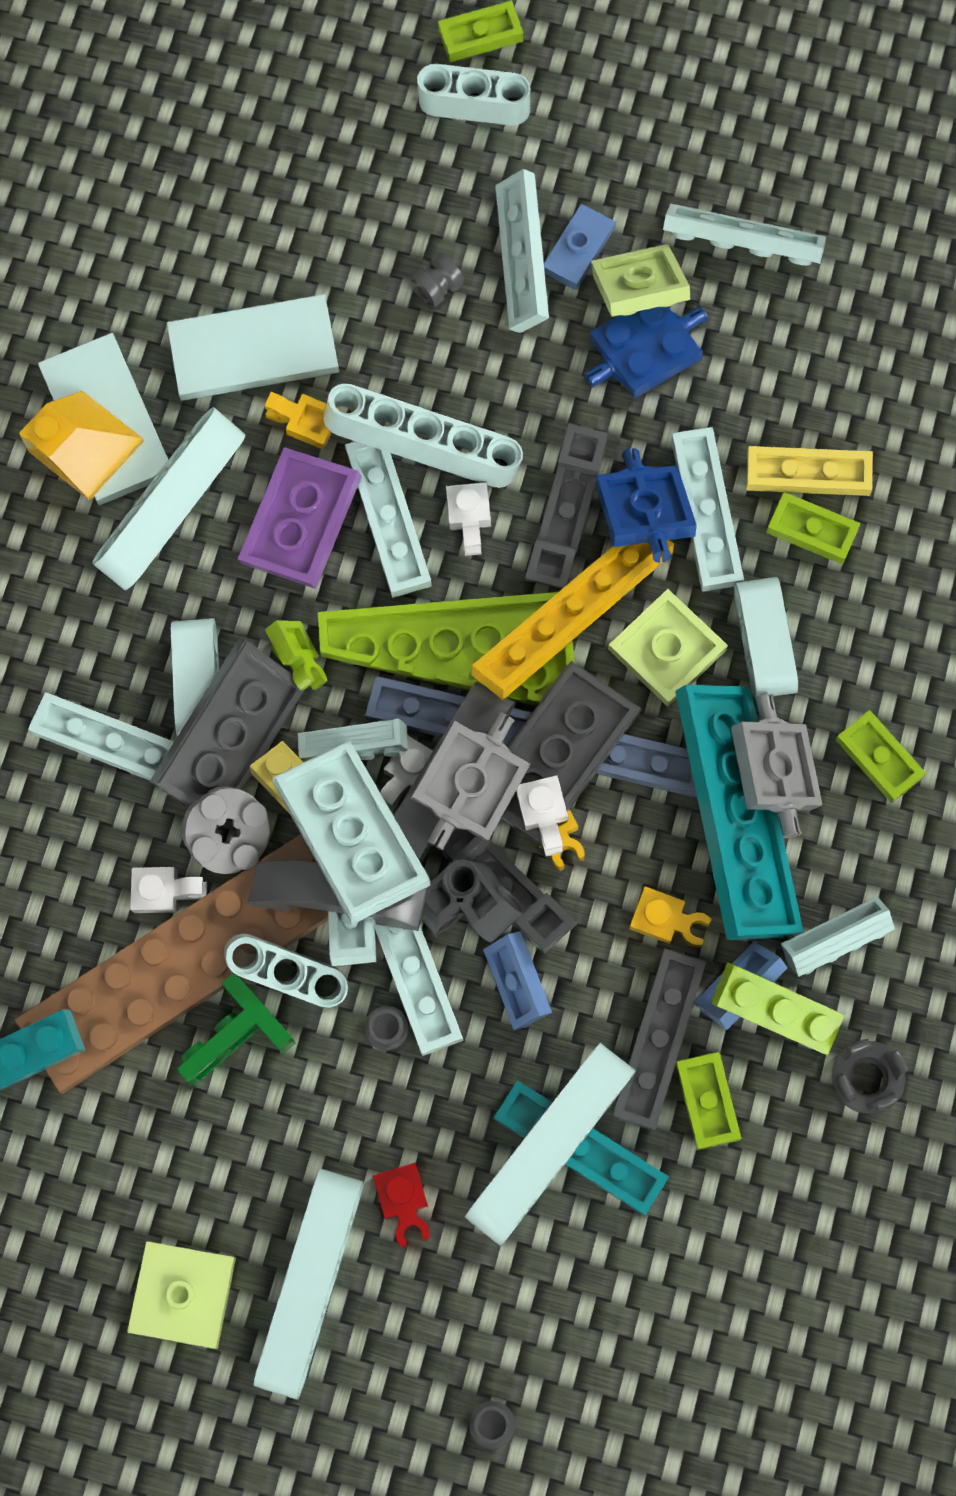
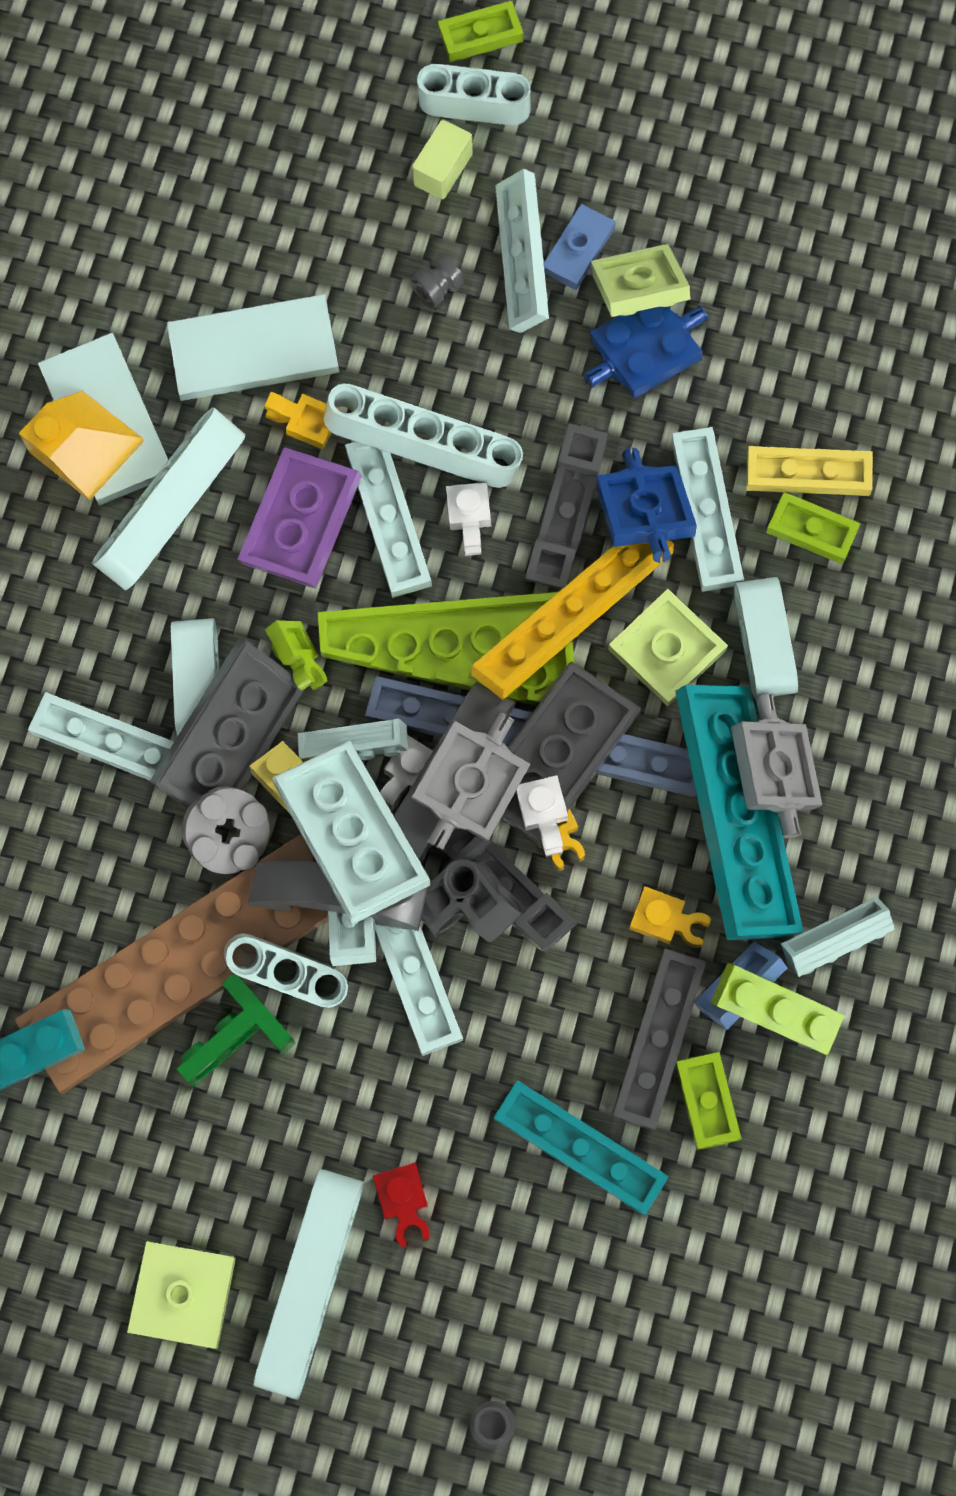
(159, 889): white plate -> none
(386, 1028): dark grey plate -> none
(442, 159): none -> yellowish green piece
(517, 980): medium blue plate -> none
(550, 1144): light aqua beam -> none
(759, 237): light aqua plate -> none
(880, 756): lime plate -> none
(890, 1064): dark grey piece -> none

